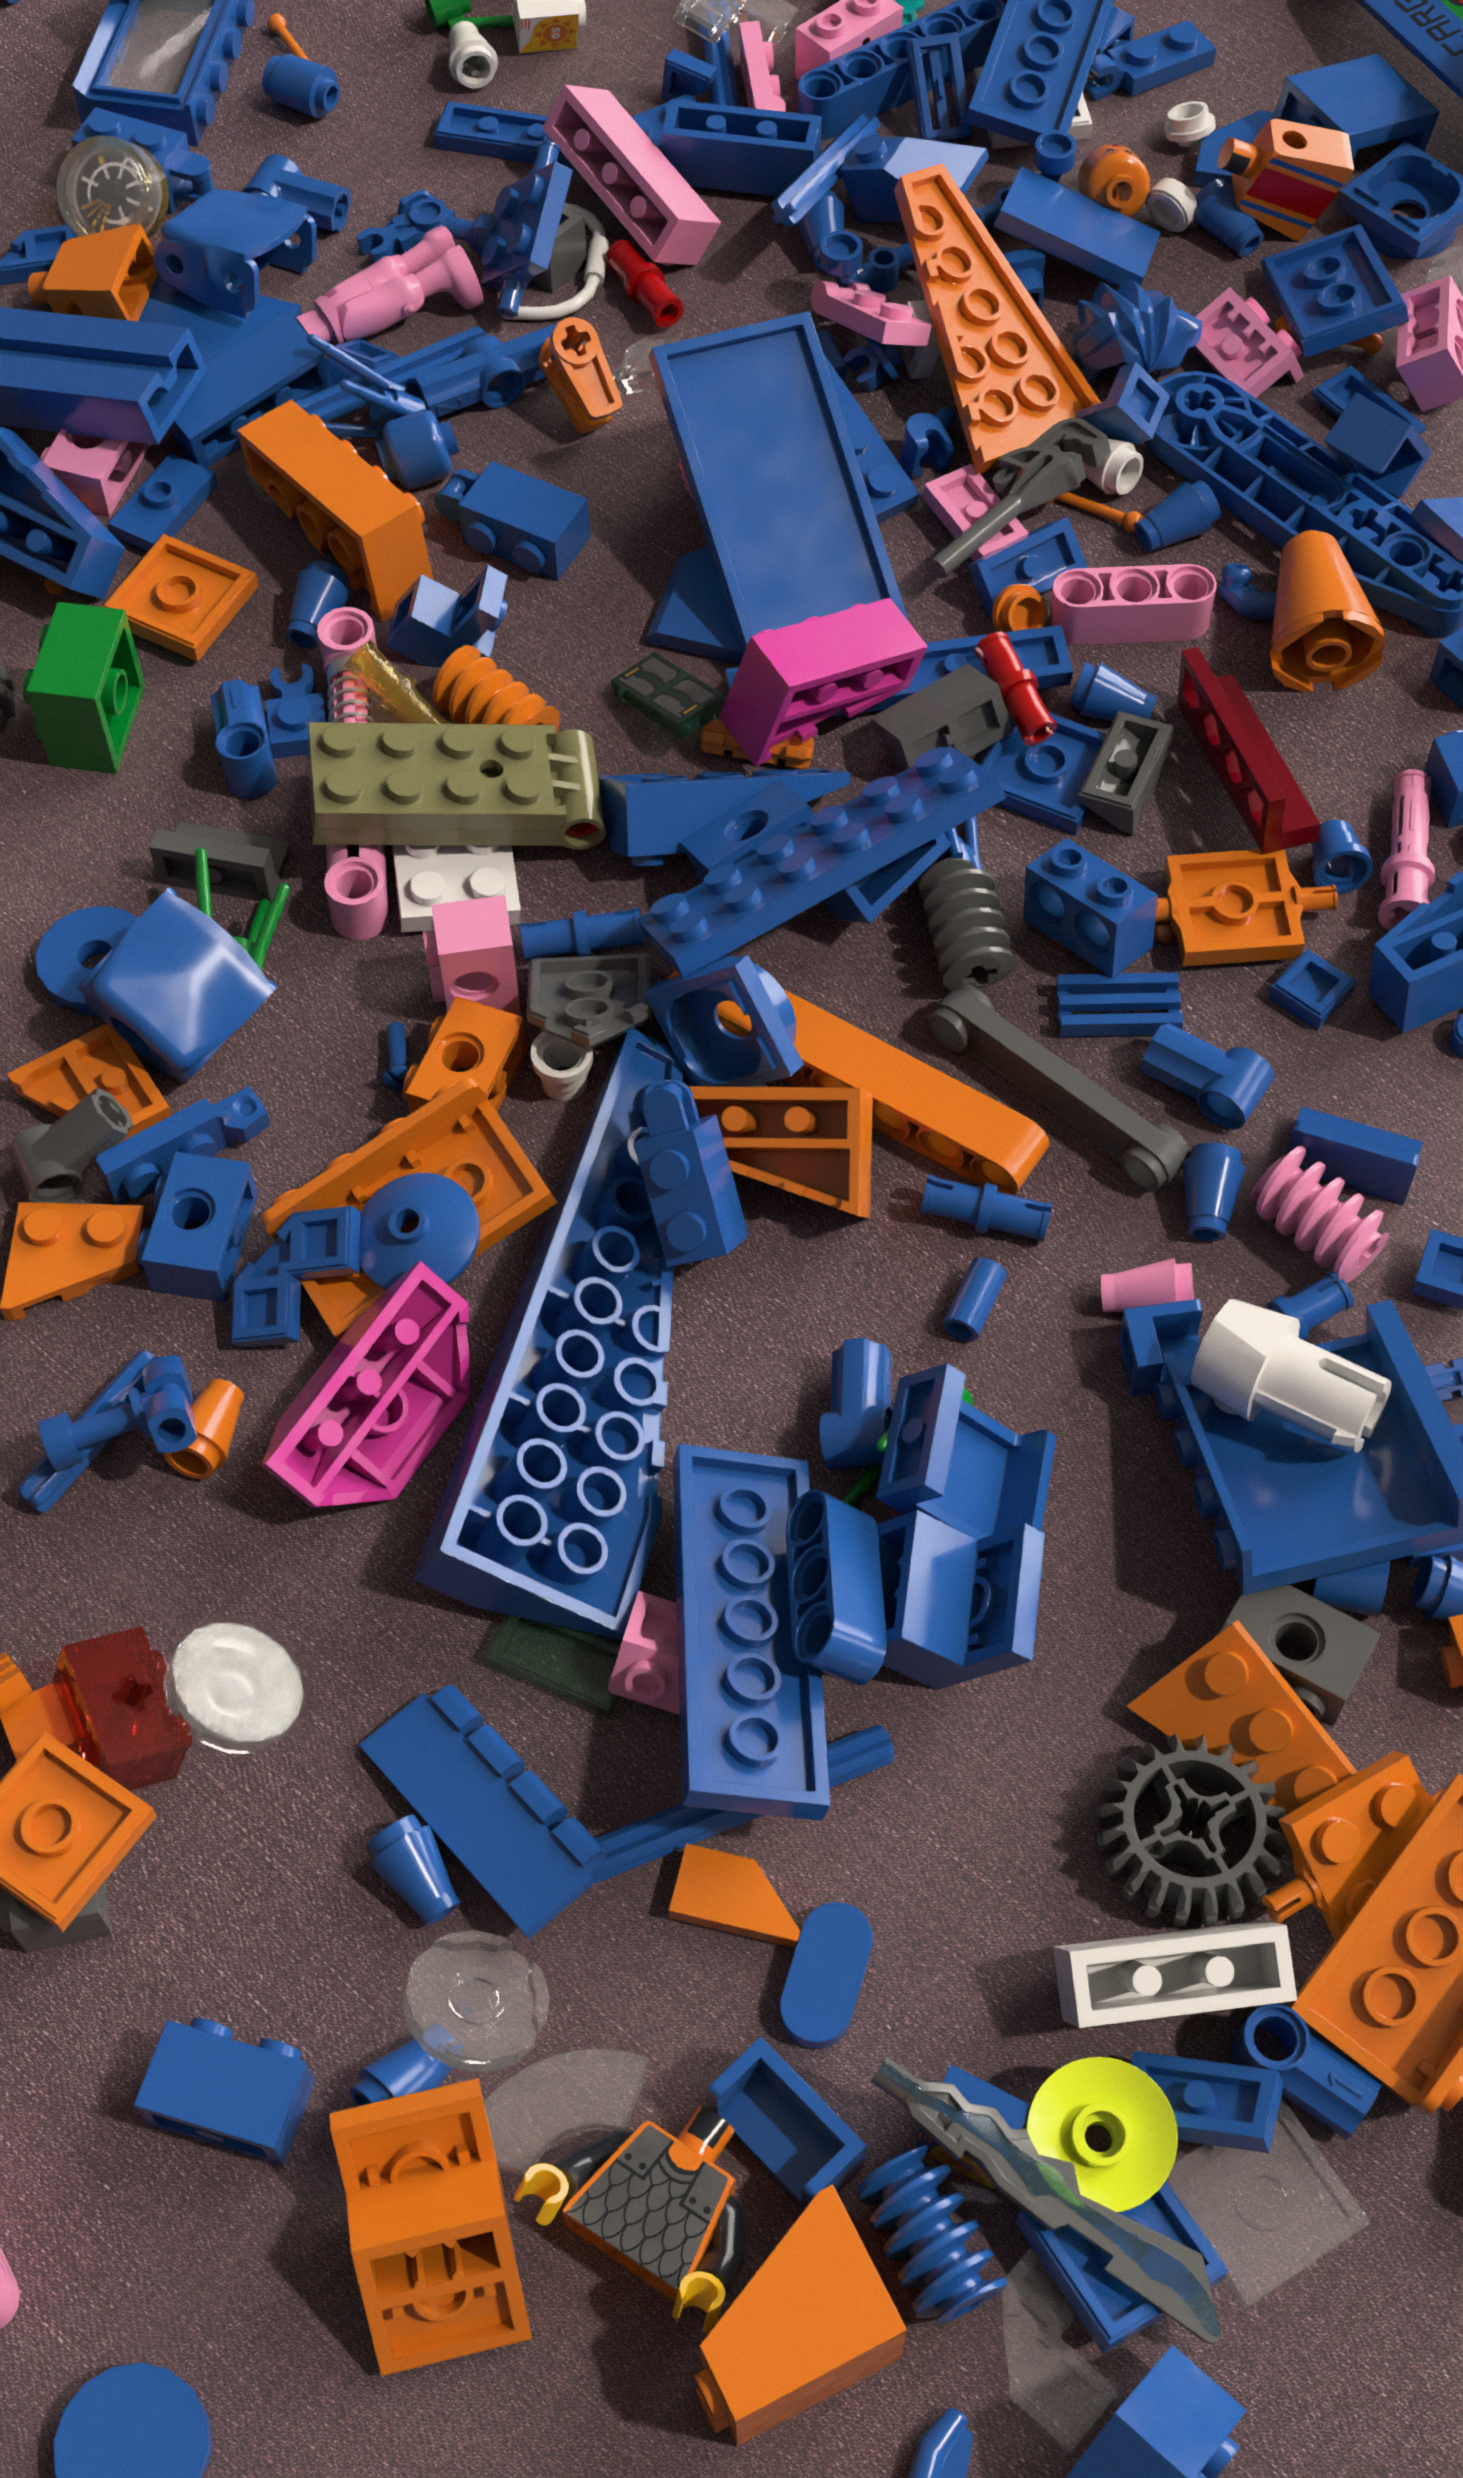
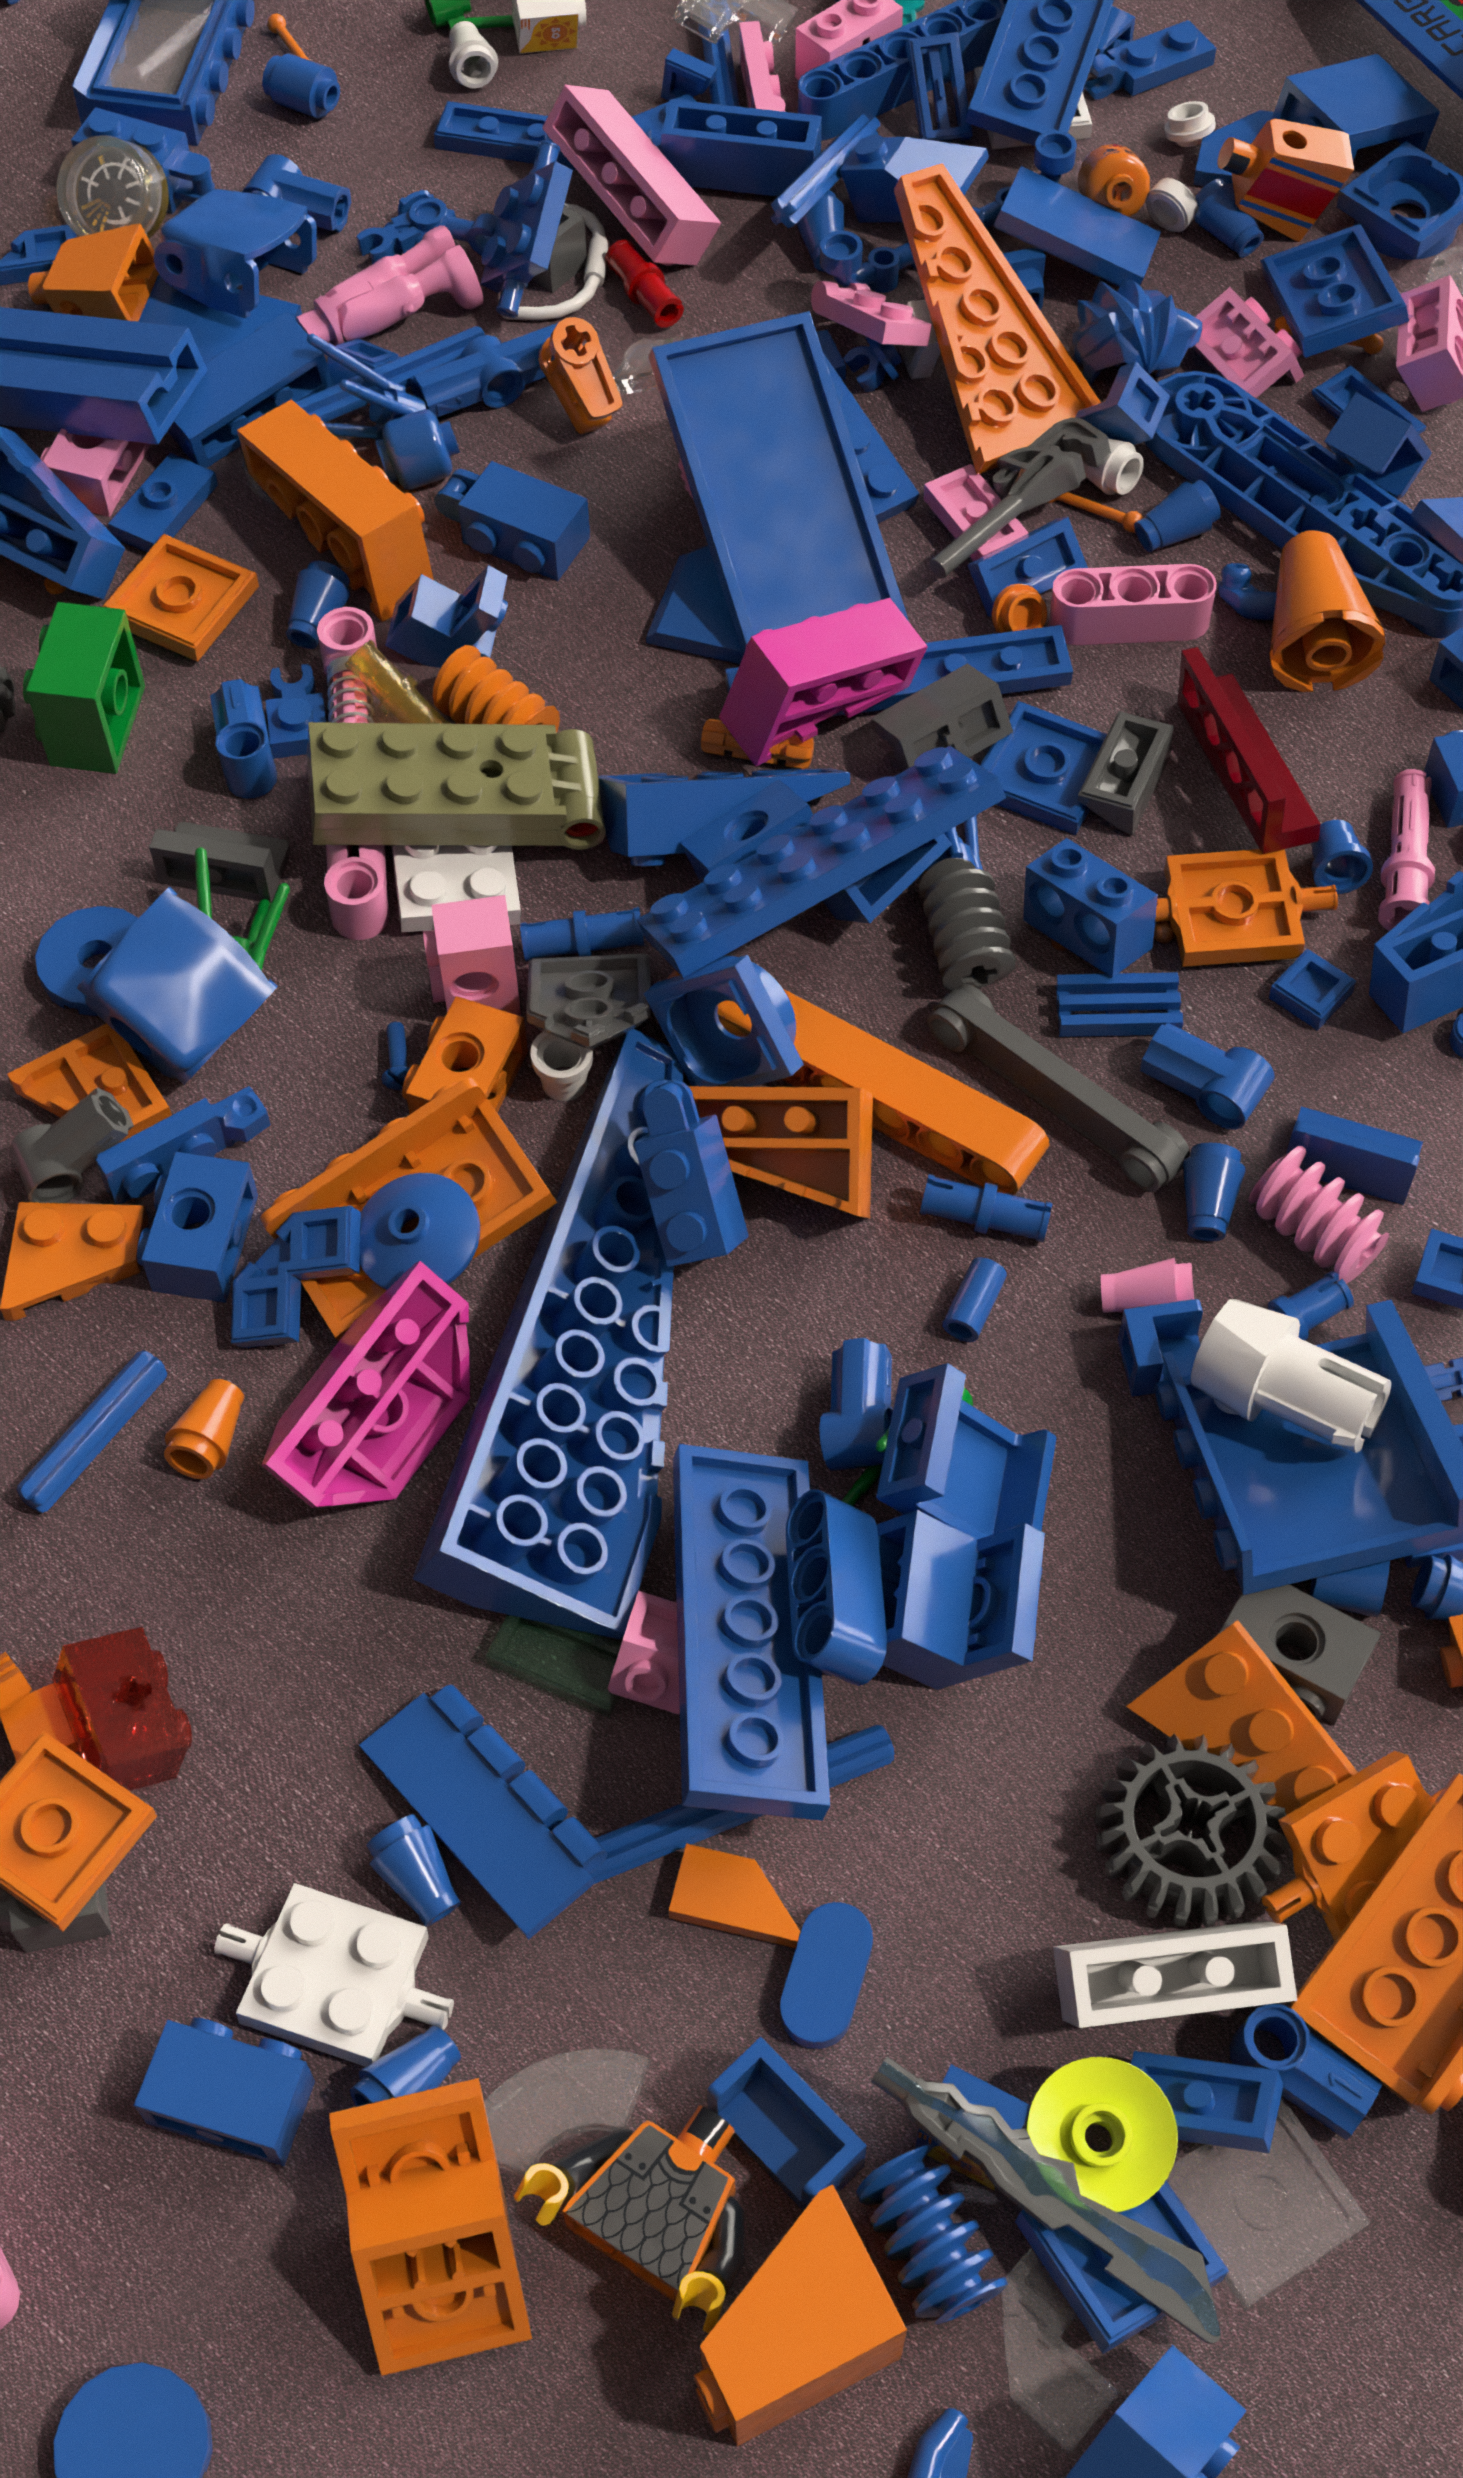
(159, 1412): blue bar -> none
(233, 1687): clear tile -> none
(333, 1976): none -> white plate
(475, 2001): clear tile -> none
(668, 695): tile -> none
(927, 441): blue piece -> none
(1017, 688): red pin -> none
(1104, 692): blue cone -> none

